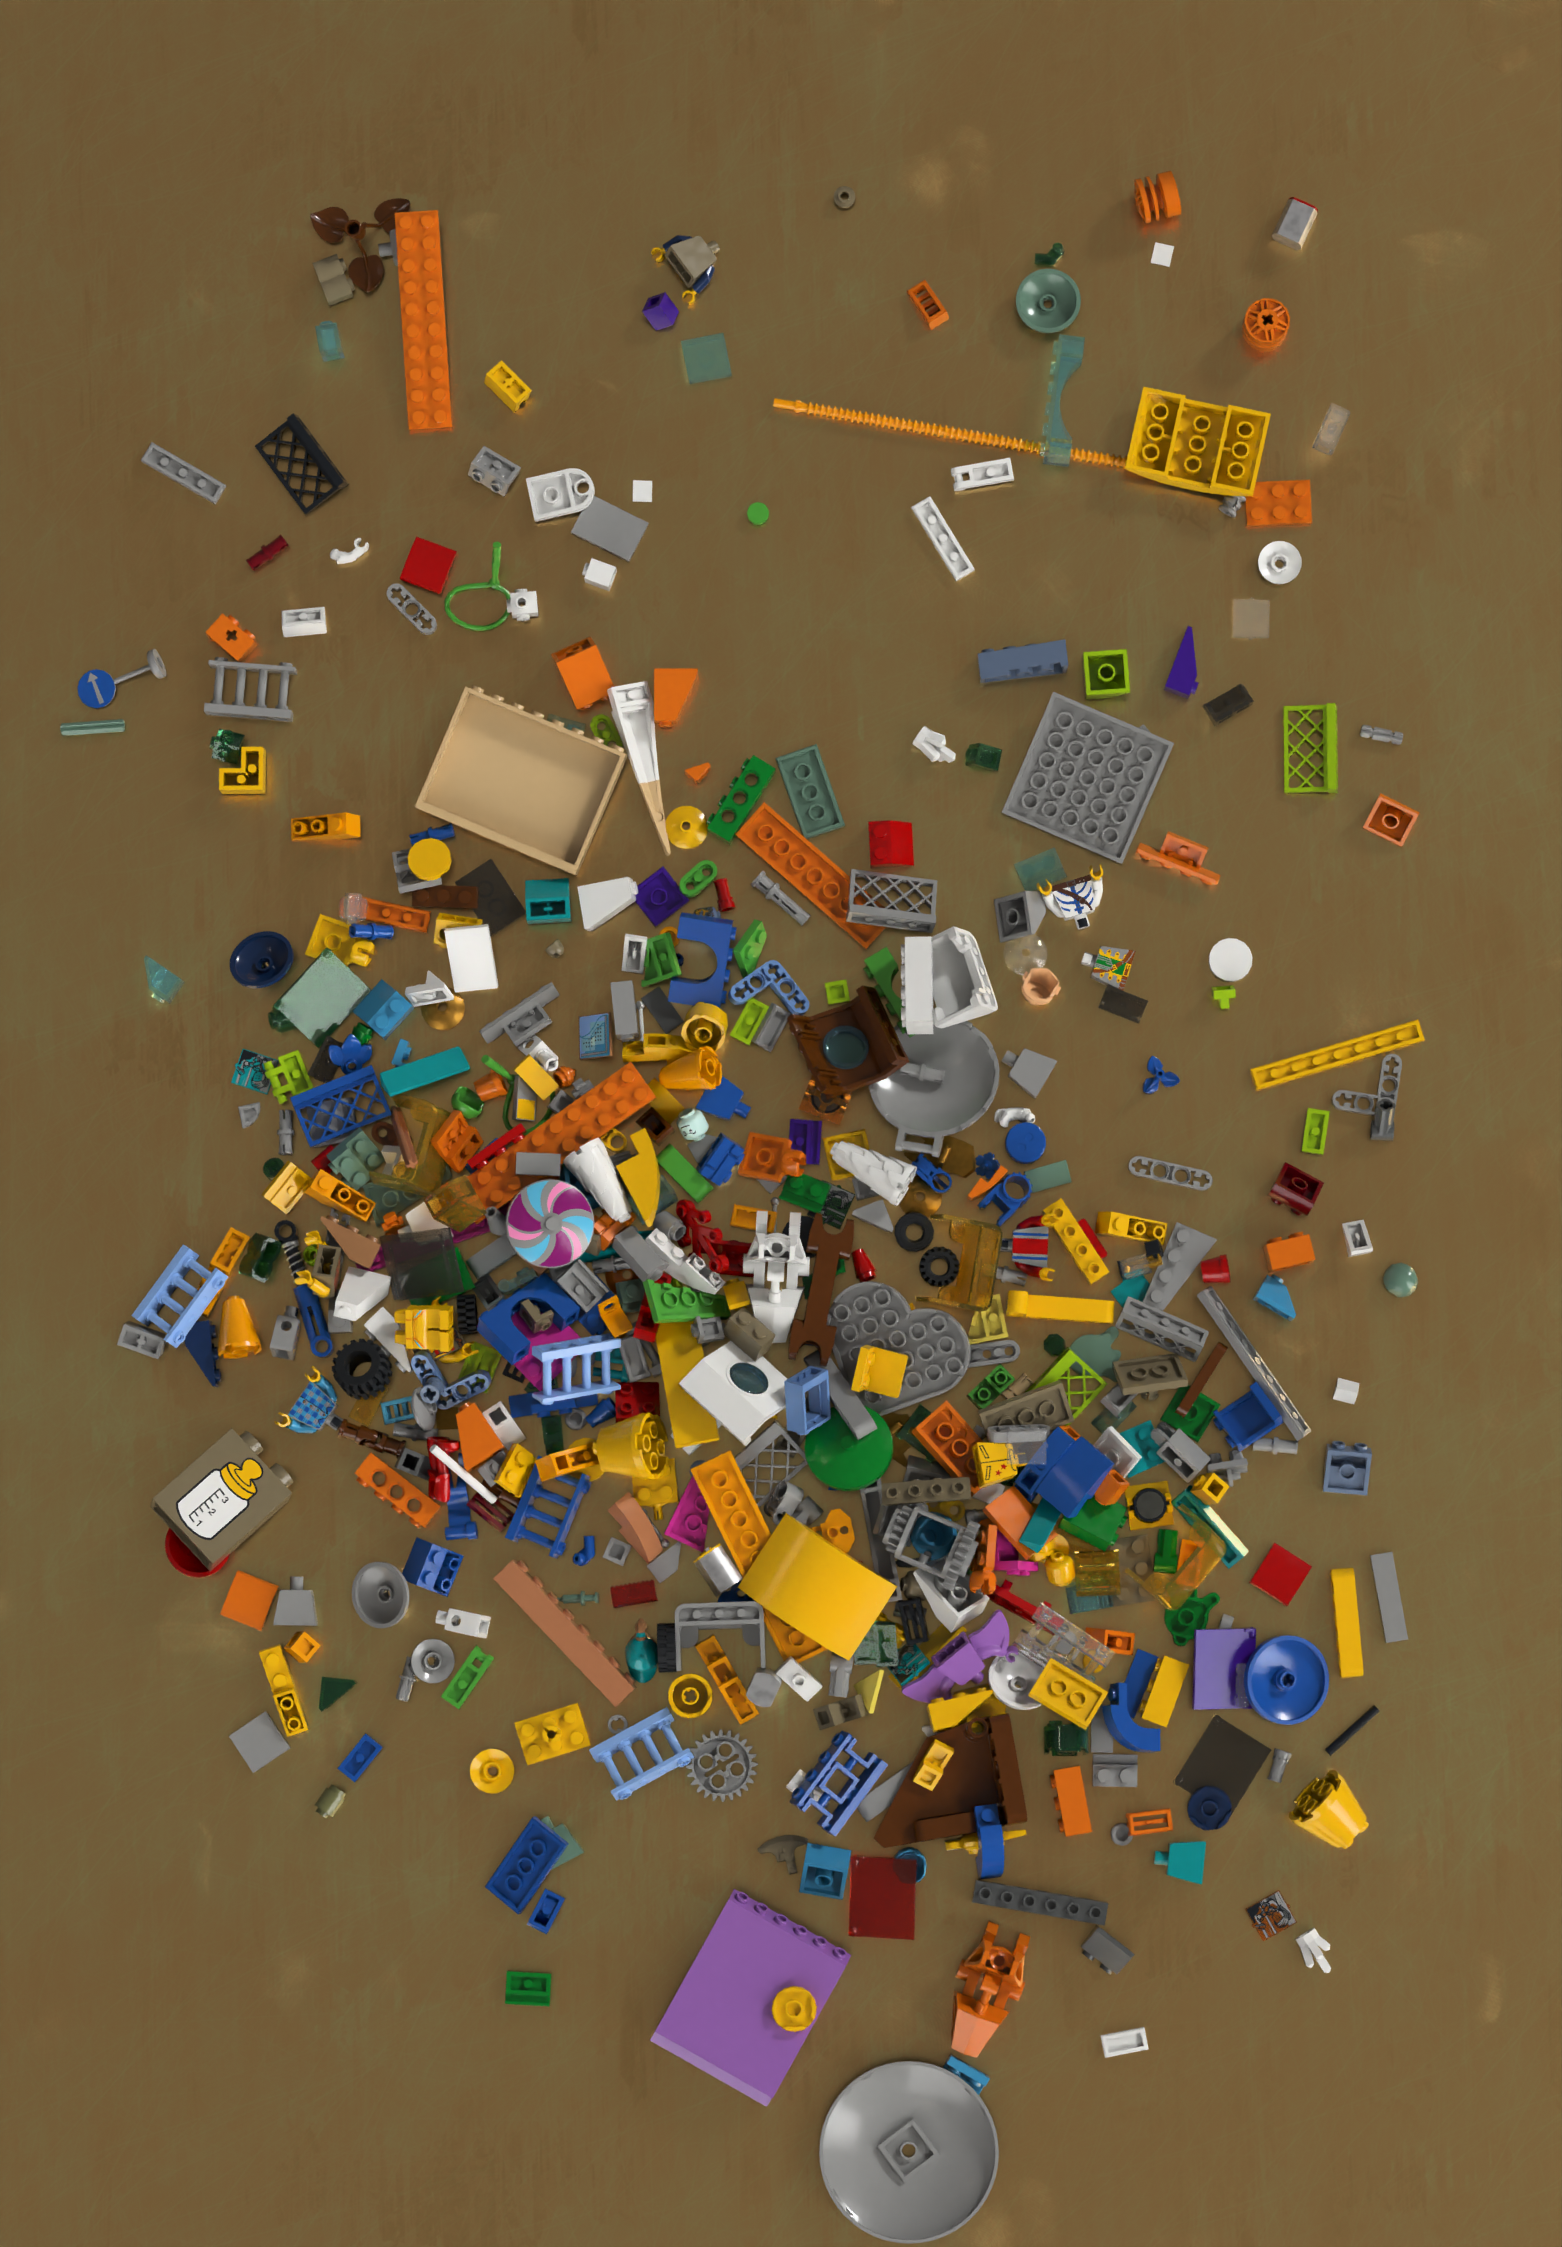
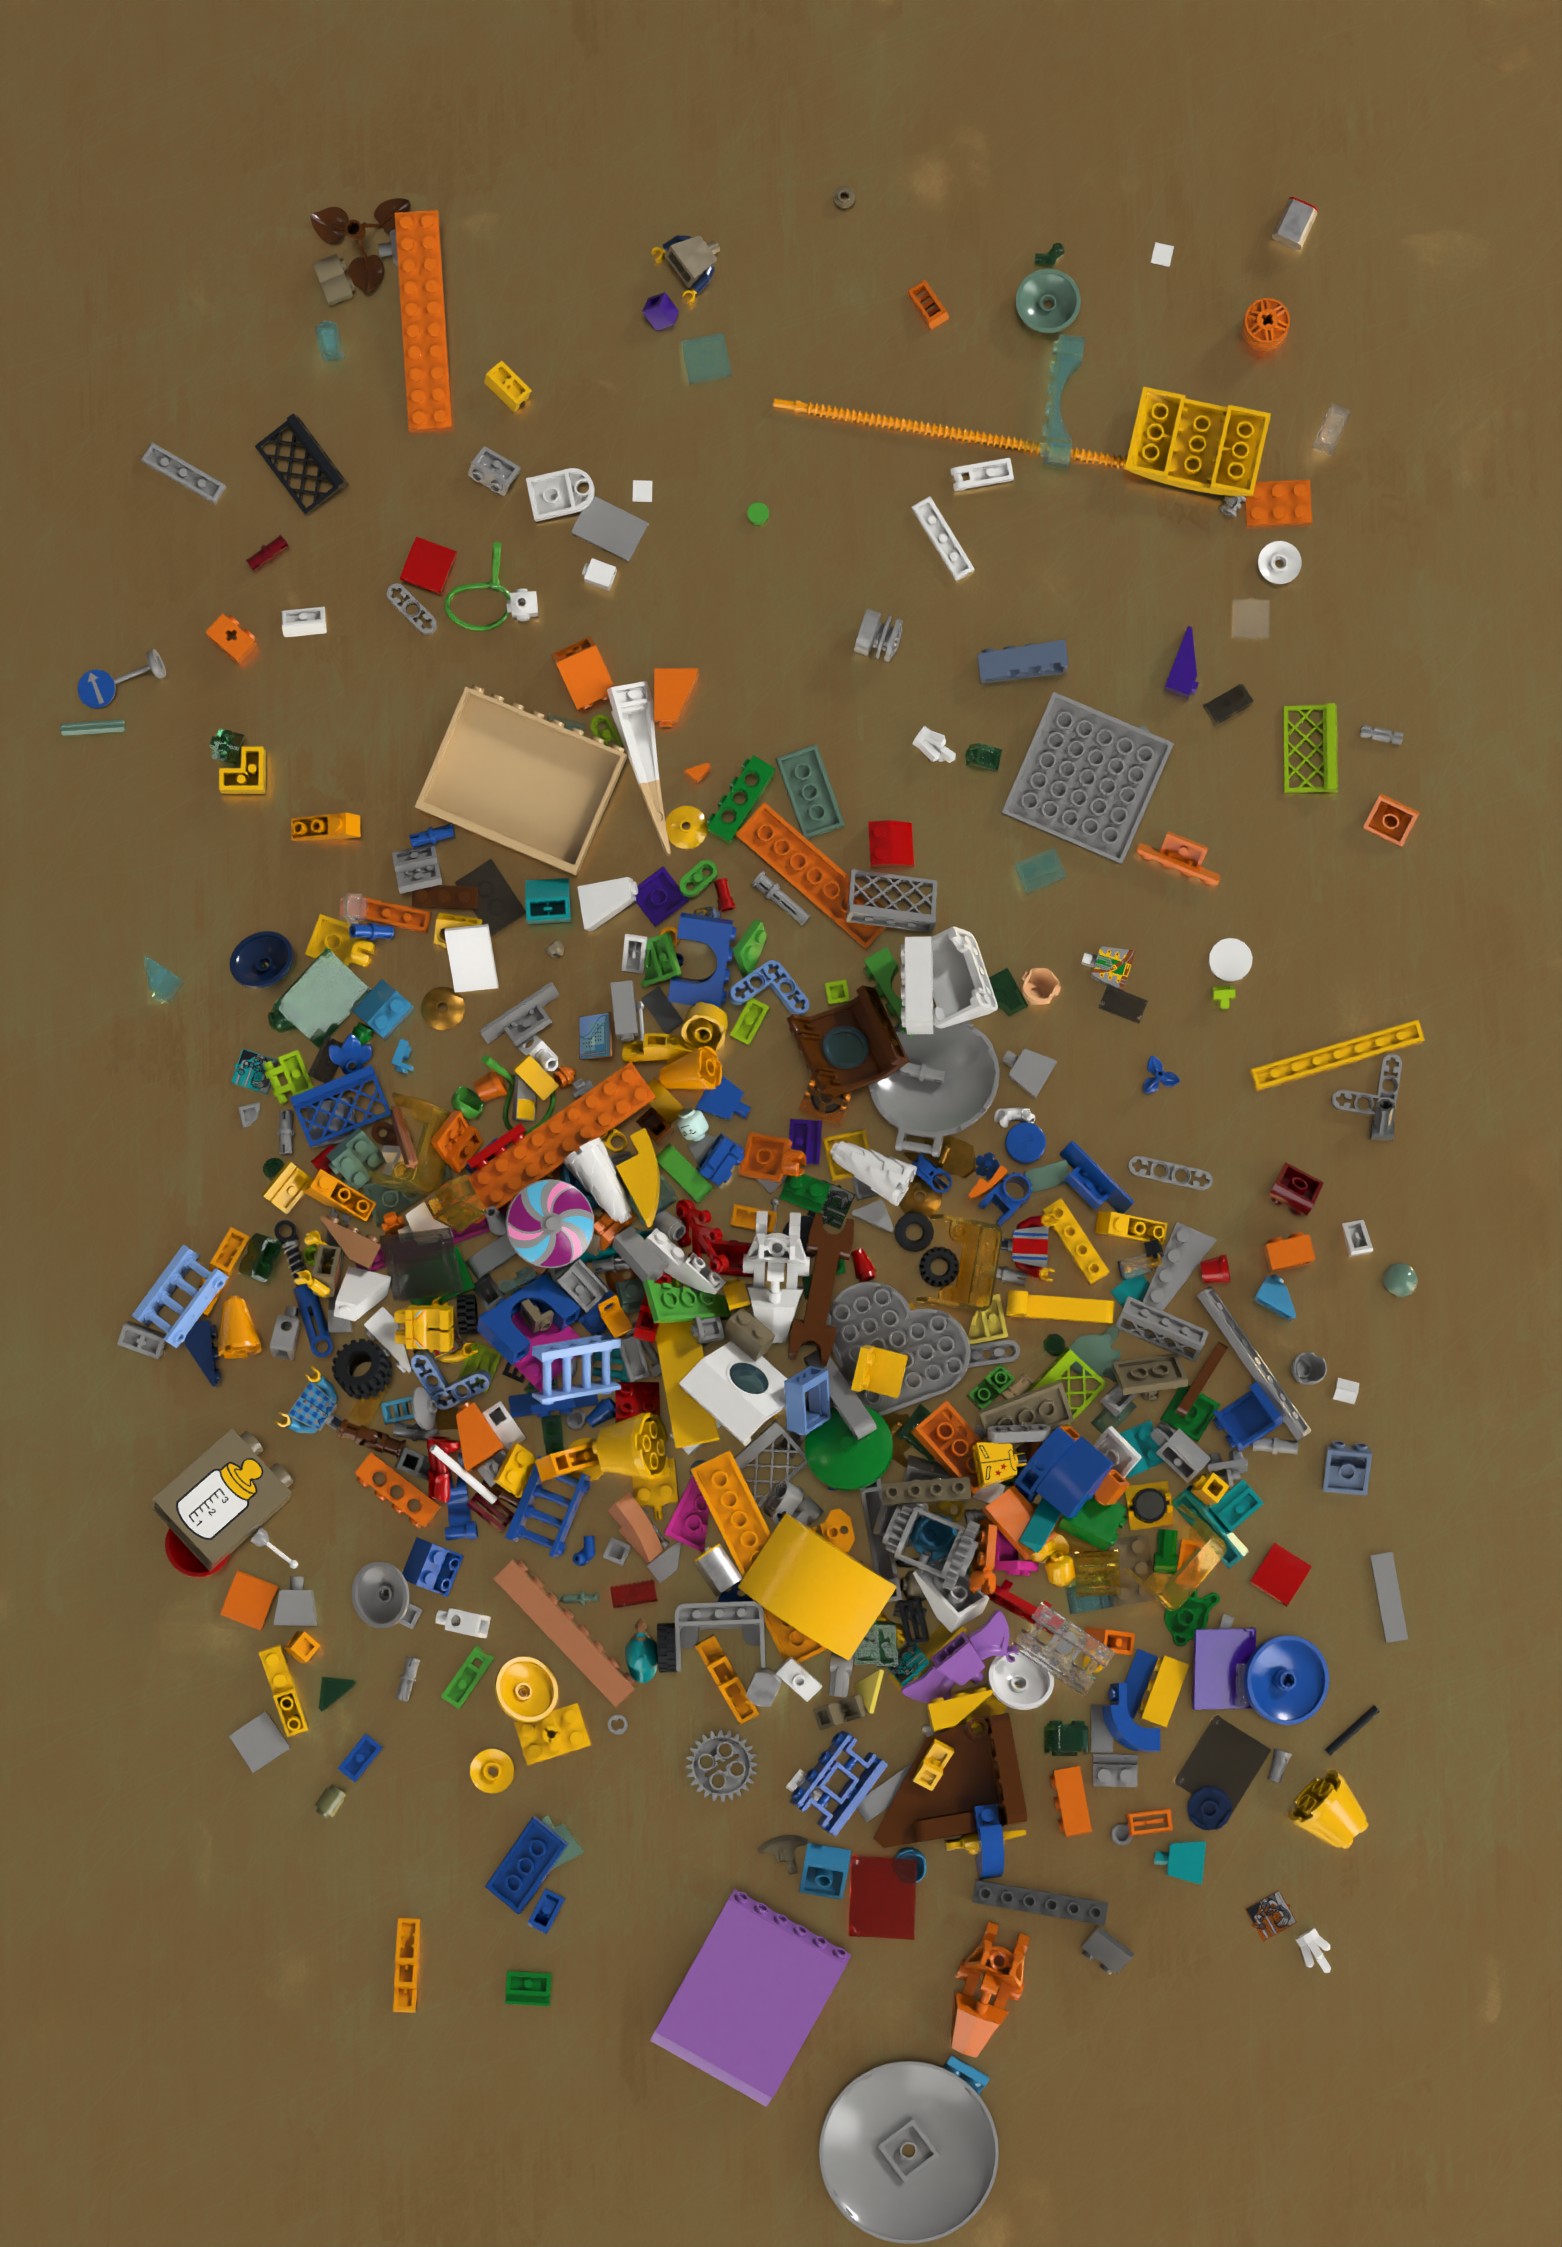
(238, 708): light grey fence -> none
(261, 1538): none -> hinge
(347, 557): white piece -> none
(406, 1965): none -> light orange slope
(411, 1616): none -> light grey plate
(424, 1071): teal slope -> none
(427, 1392): sand blue bush -> none
(429, 859): yellow tile -> none
(429, 993): white slope -> none
(442, 1665): light grey dish -> none
(535, 1683): none -> yellow dish
(538, 1164): light grey tile -> none
(560, 1102): light grey tile -> none
(623, 1741): light blue fence -> none
(695, 1707): yellow brick -> none
(771, 1027): light grey tile -> none
(794, 2008): yellow tile -> none
(878, 635): none -> light grey wheel
(1007, 993): none -> clear green tile
(1017, 962): clear dish -> none
(1019, 914): light grey slope -> none
(1026, 1445): clear piece -> none
(1068, 1693): yellow plate -> none
(1075, 897): torso -> none
(1092, 1181): none -> blue bracket
(1092, 1238): red tile -> none
(1105, 673): lime slope -> none
(1124, 2042): white tile -> none
(1157, 197): orange wheel -> none
(1236, 1505): none -> teal plate
(1308, 1368): none -> light grey hair
(1315, 1131): lime plate -> none
(1346, 1622): yellow beam -> none

